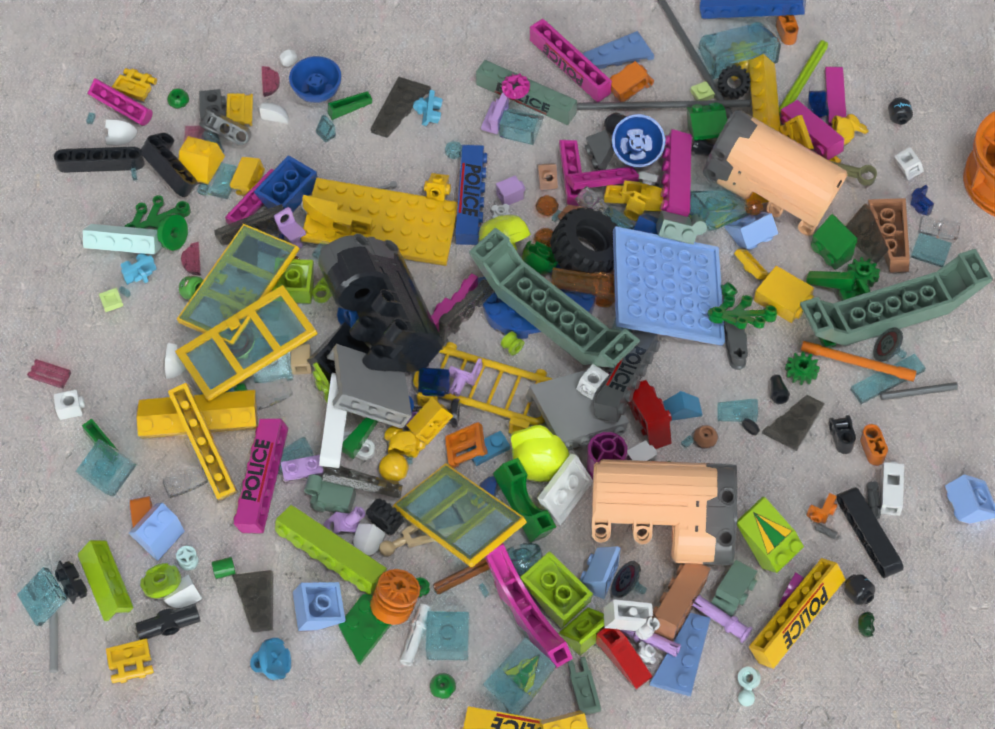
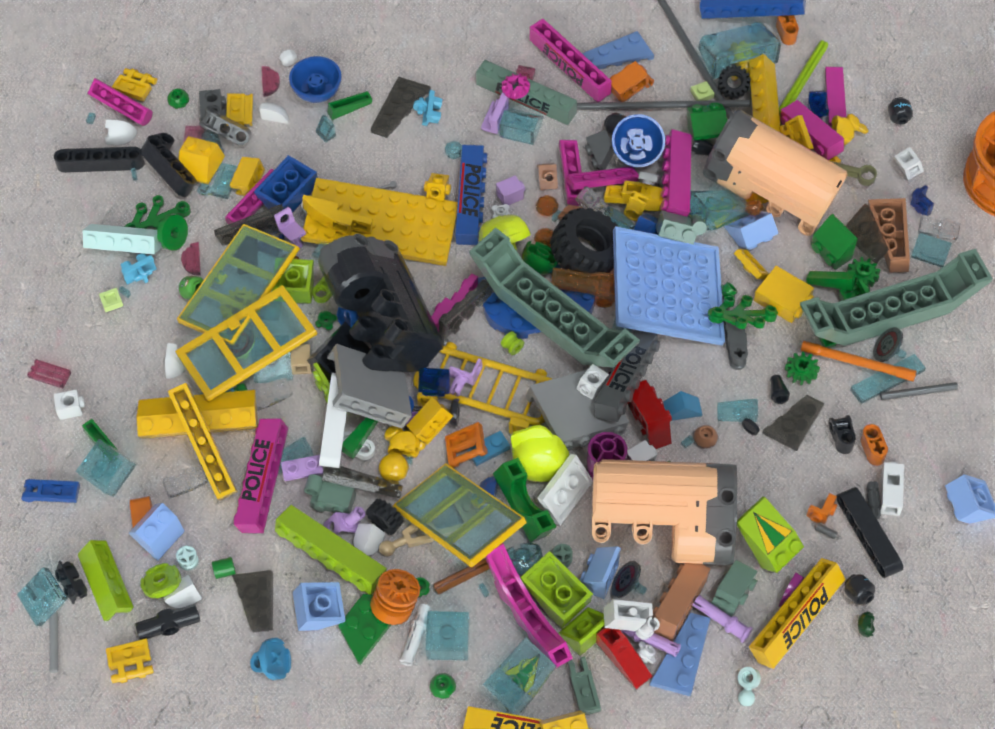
(51, 491): none -> blue plate
(326, 315): none -> green plate
(526, 71): none -> clear pink plate
(563, 551): none -> sand green wheel

